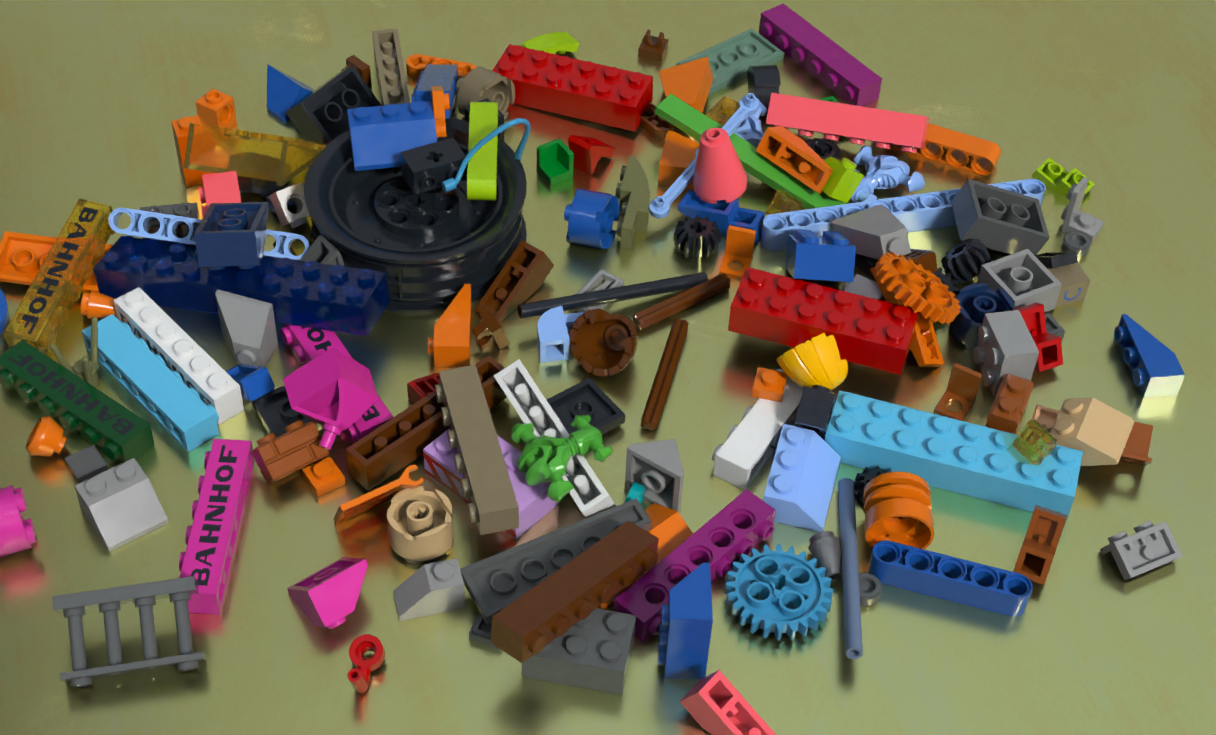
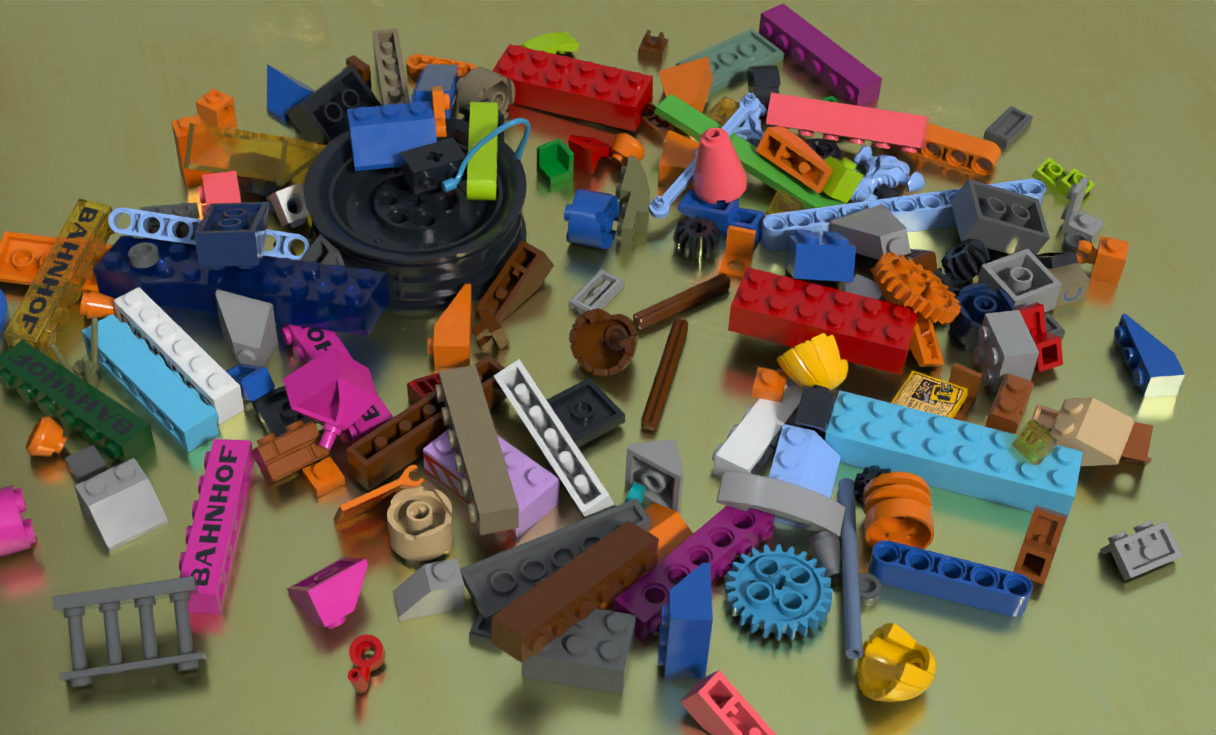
(143, 255): none -> dark grey tile
(548, 457): bright green piece -> none
(553, 334): light blue brick -> none
(612, 295): black piece -> none
(623, 147): none -> orange cone
(781, 499): none -> light grey slope
(886, 192): none -> black piece
(894, 665): none -> yellow hair
(931, 395): none -> tile
(1008, 127): none -> dark grey tile
(1107, 259): none -> orange brick

